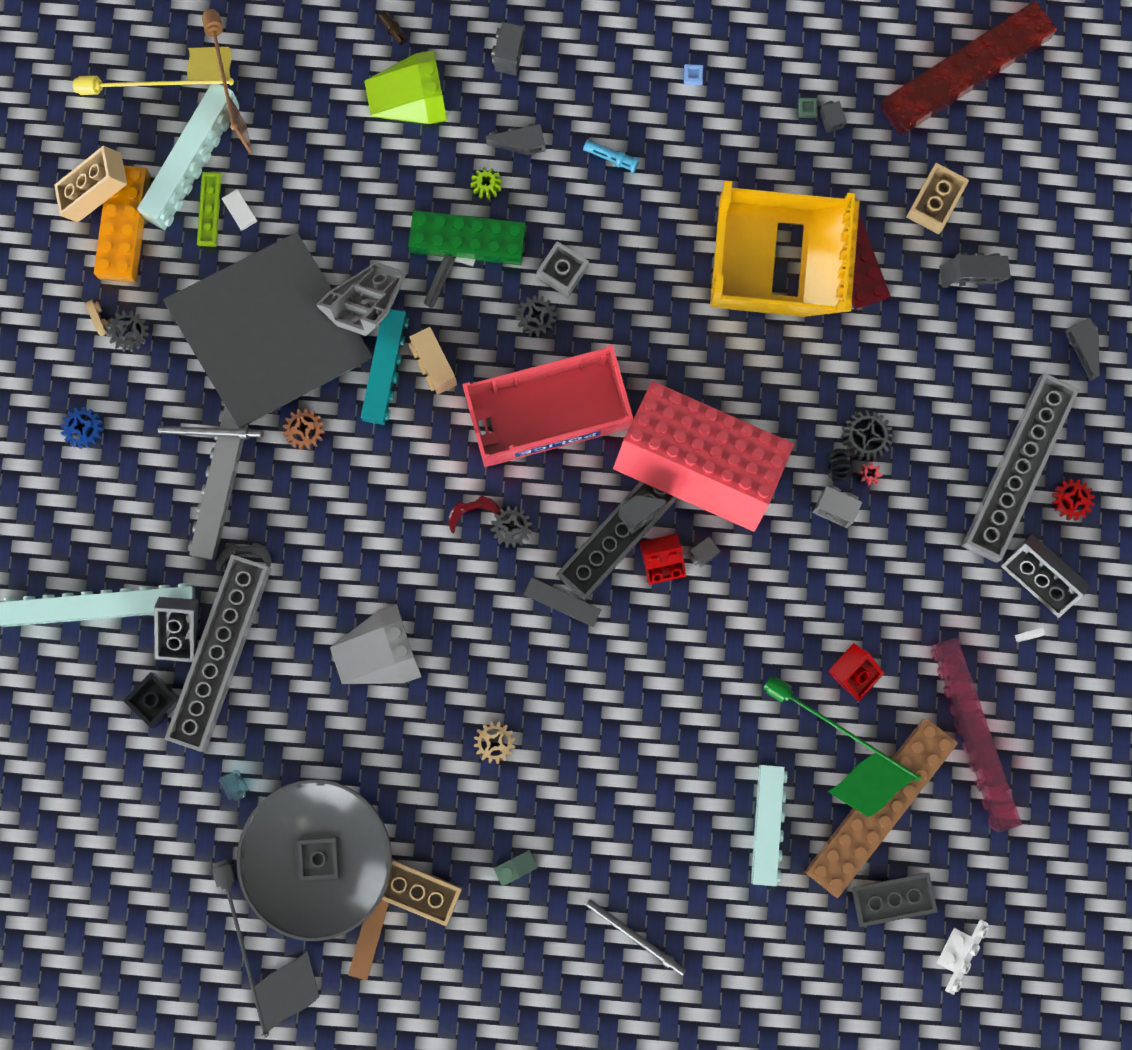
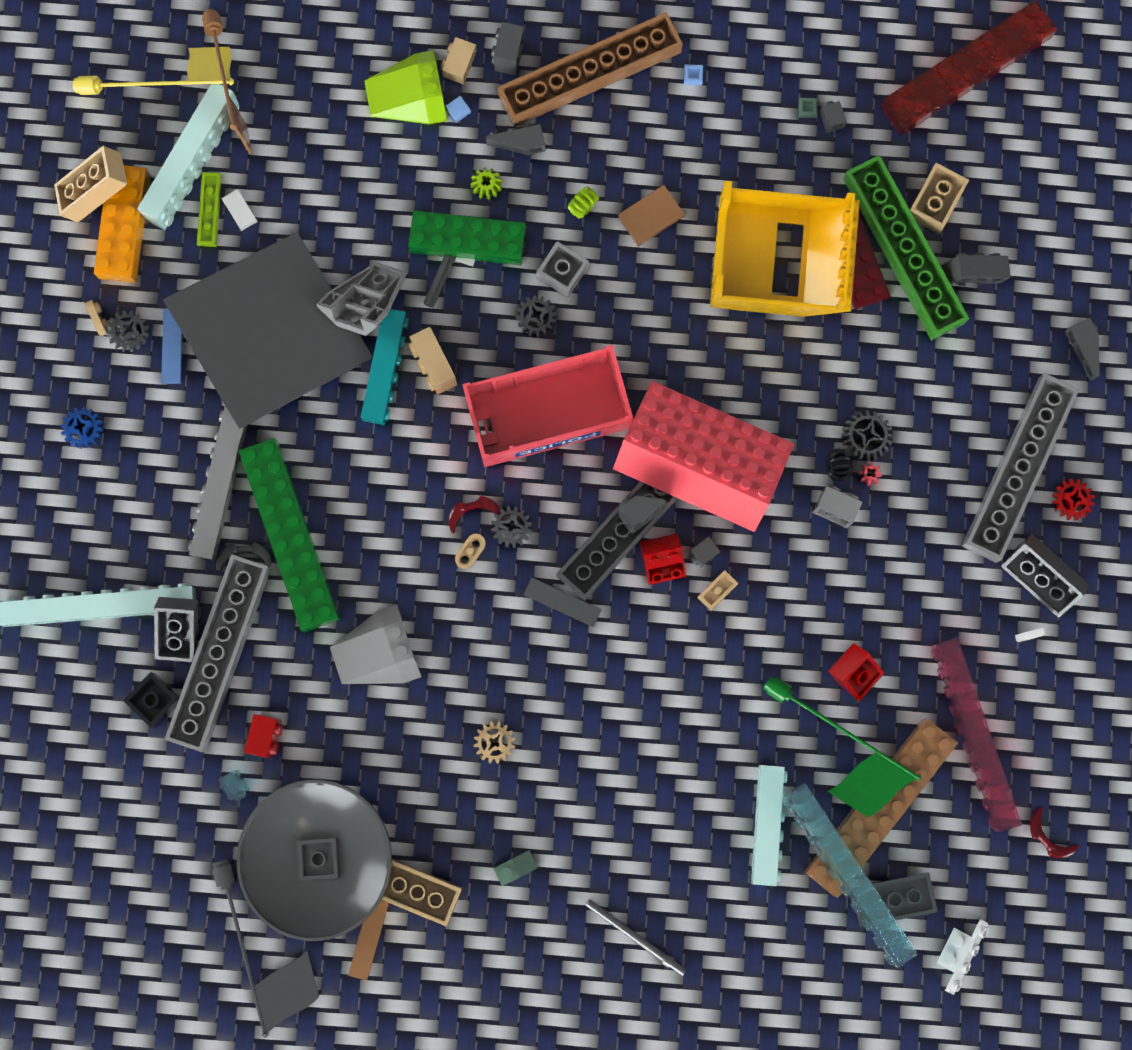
(171, 350): none -> medium blue tile
(243, 432): flat silver bar -> none
(263, 736): none -> red brick
(289, 535): none -> green brick
(296, 430): nougat gear -> none
(392, 28): dark brown pin -> none
(458, 109): none -> light blue tile
(459, 60): none -> tan brick
(469, 551): none -> tan plate
(583, 202): none -> lime gear
(590, 69): none -> medium nougat brick
(620, 158): medium azure pin -> none
(651, 215): none -> medium nougat tile
(717, 590): none -> tan plate
(850, 875): none -> clear light blue brick
(905, 248): none -> bright green brick
(1037, 833): none -> dark red piece

